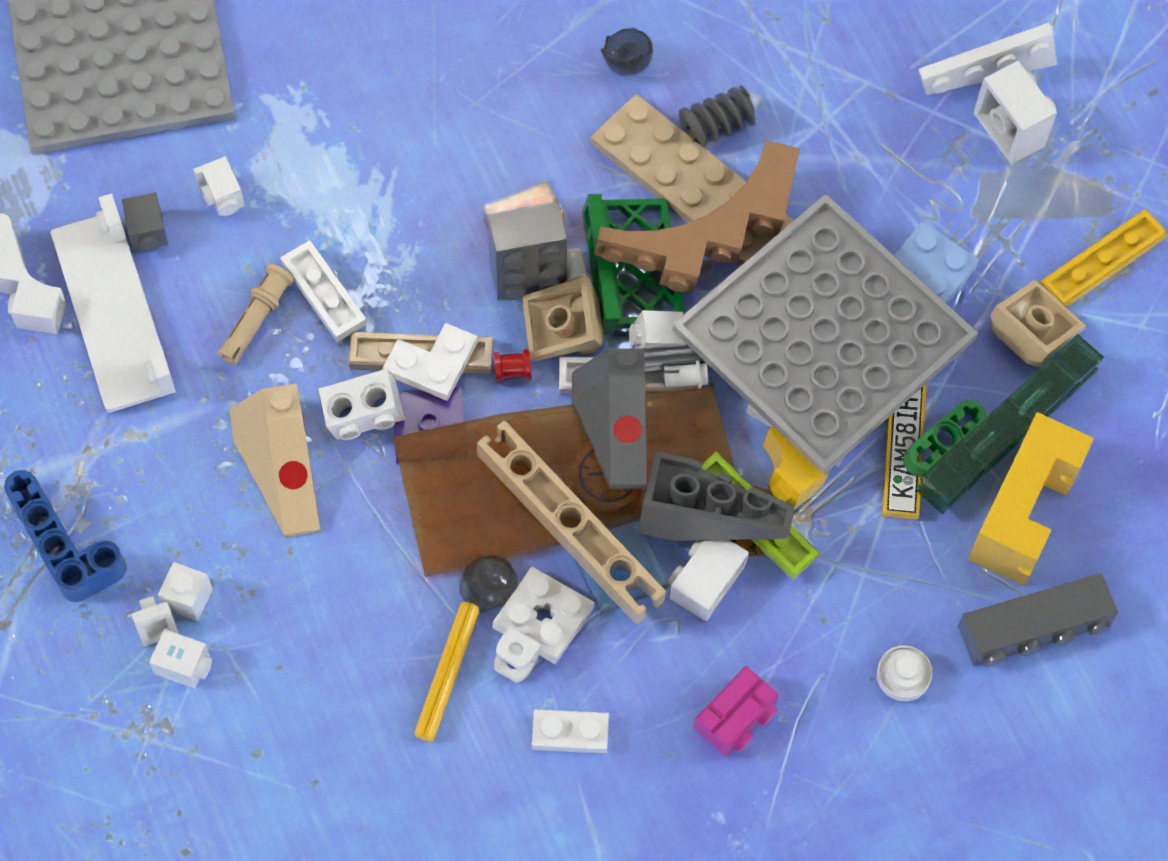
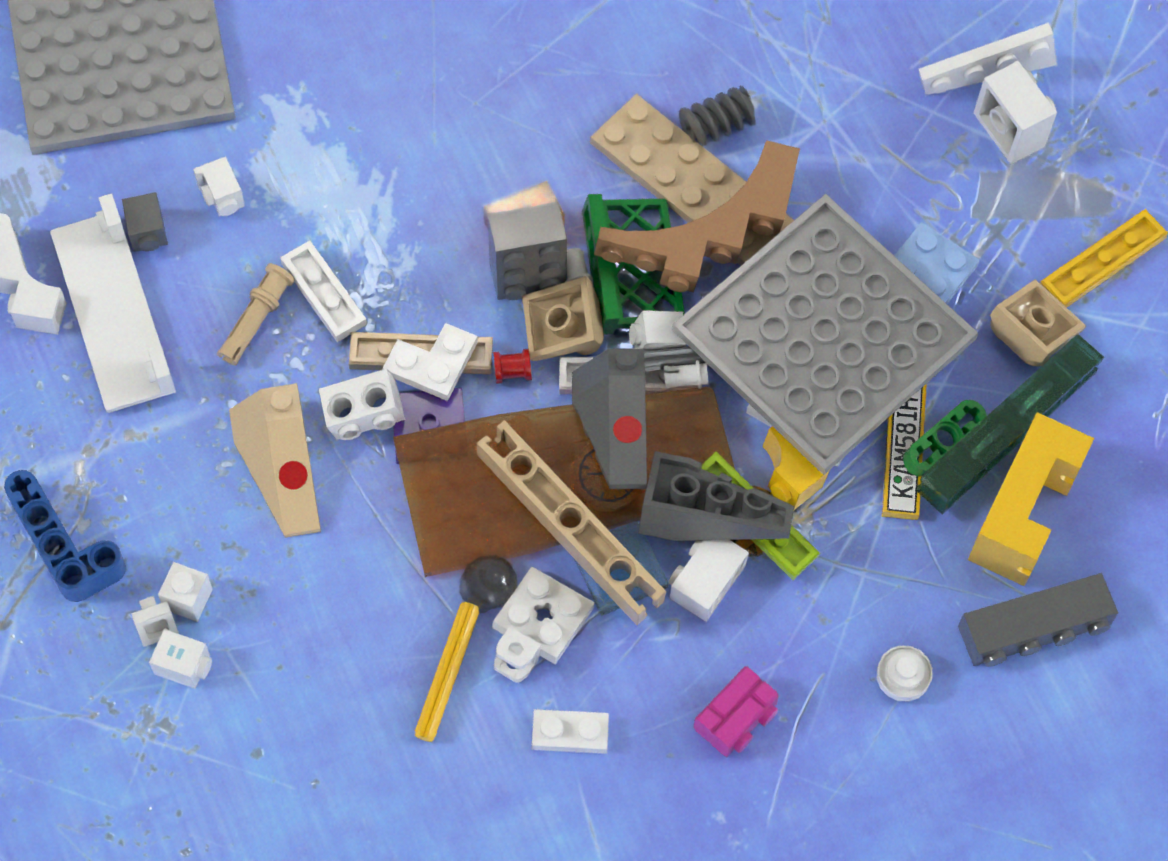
(628, 52): clear smoke hair -> none

